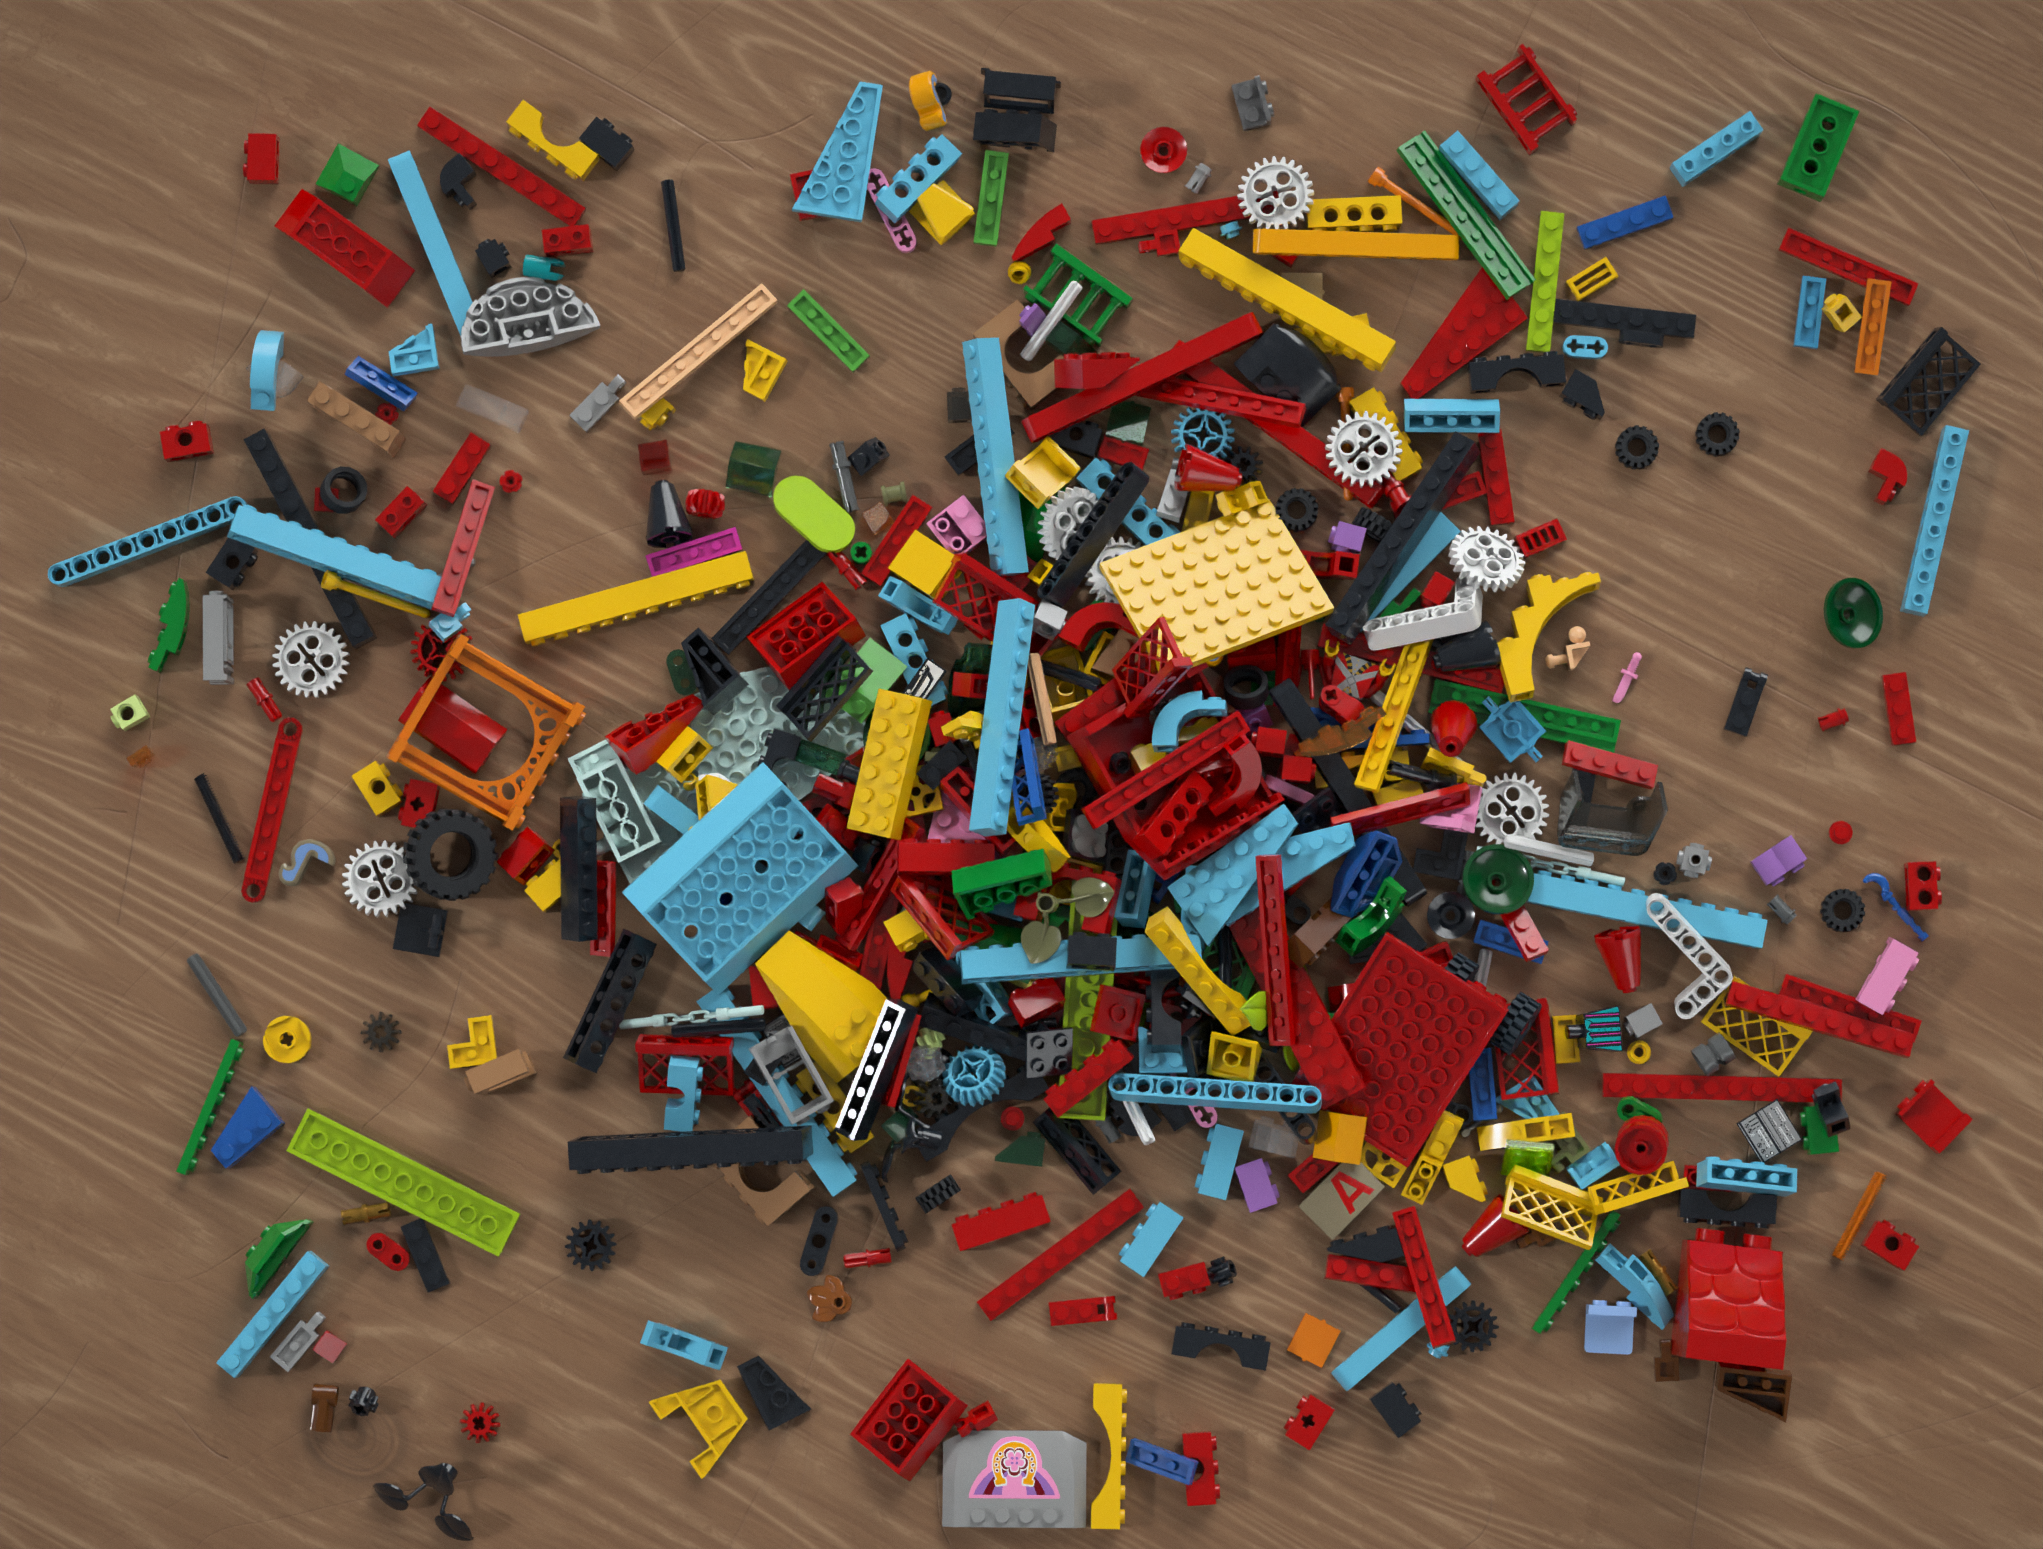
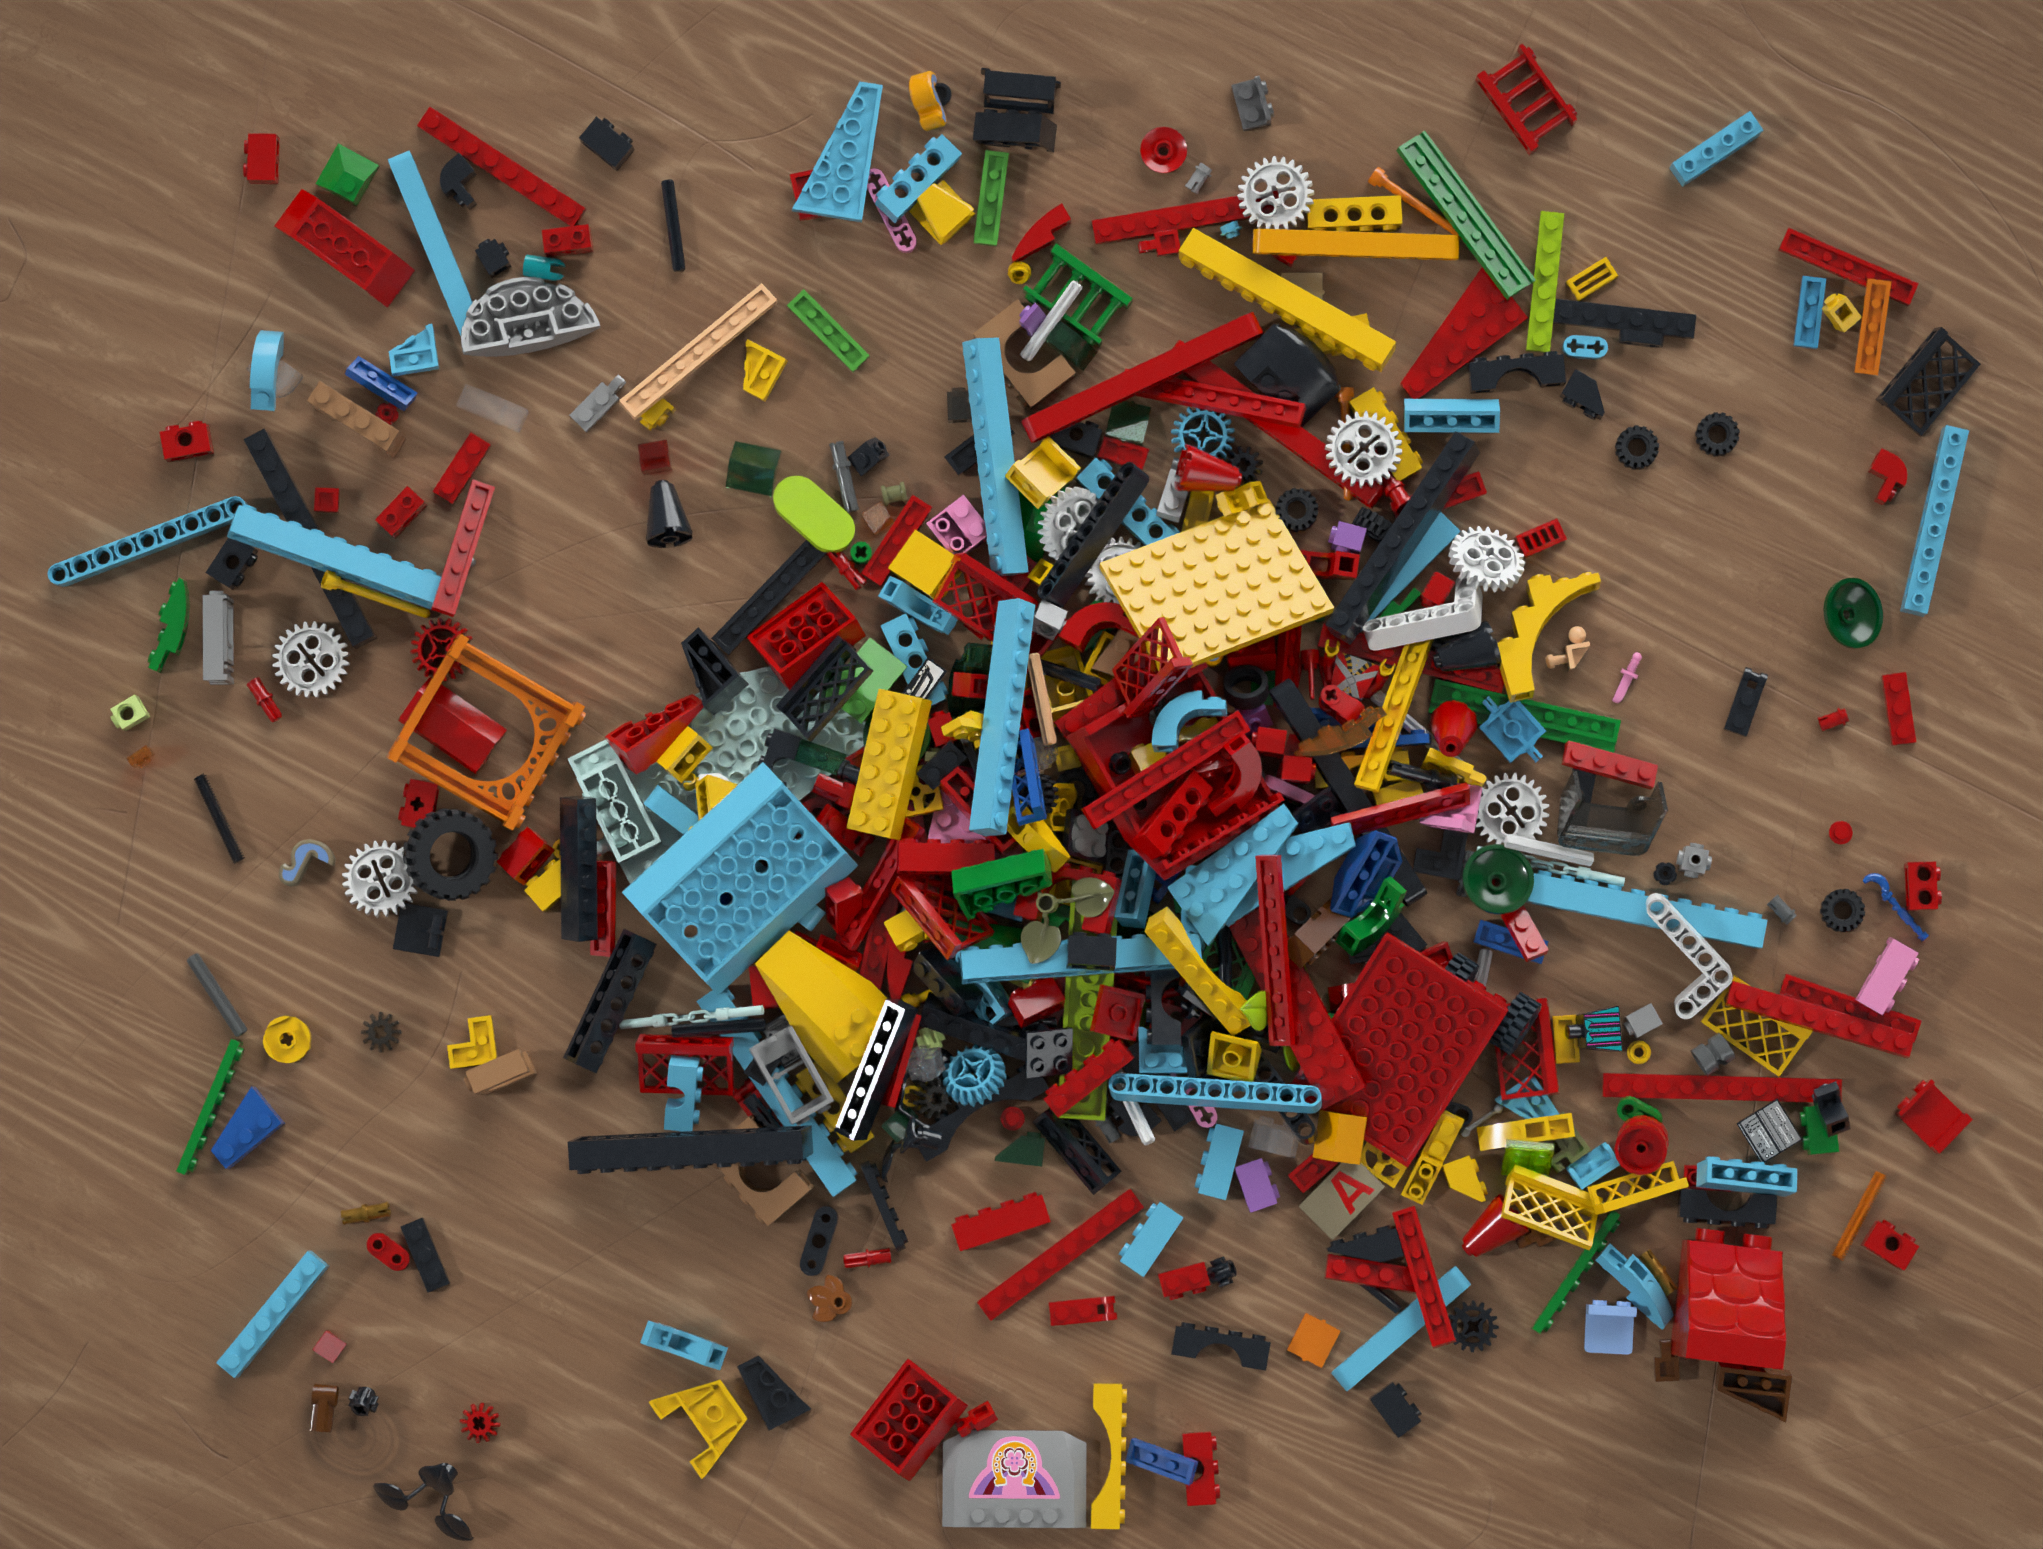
(272, 810): red plate -> none
(272, 1252): green wedge -> none
(297, 1342): light grey plate -> none
(348, 474): black tyre -> none
(367, 778): yellow brick -> none
(403, 1182): lime plate -> none
(448, 626): medium azure plate -> none
(504, 481): red plate -> none
(576, 158): yellow arch -> none
(580, 1241): black gear -> none
(635, 598): yellow brick -> none
(680, 672): clear green plate -> none
(694, 552): dark pink plate -> none
(705, 503): red gear -> none
(868, 854): black brick -> none
(938, 1194): black tyre -> none
(1091, 369): red slope -> none
(1308, 1435): red brick -> none
(1438, 1352): medium azure plate -> none
(1463, 913): black dish -> none
(1478, 175): medium azure brick -> none
(1483, 1088): blue plate -> none
(1496, 478): red plate -> none
(1622, 956): red cone -> none
(1624, 222): blue plate -> none
(1778, 861): medium lavender brick -> none
(1833, 142): green brick -> none

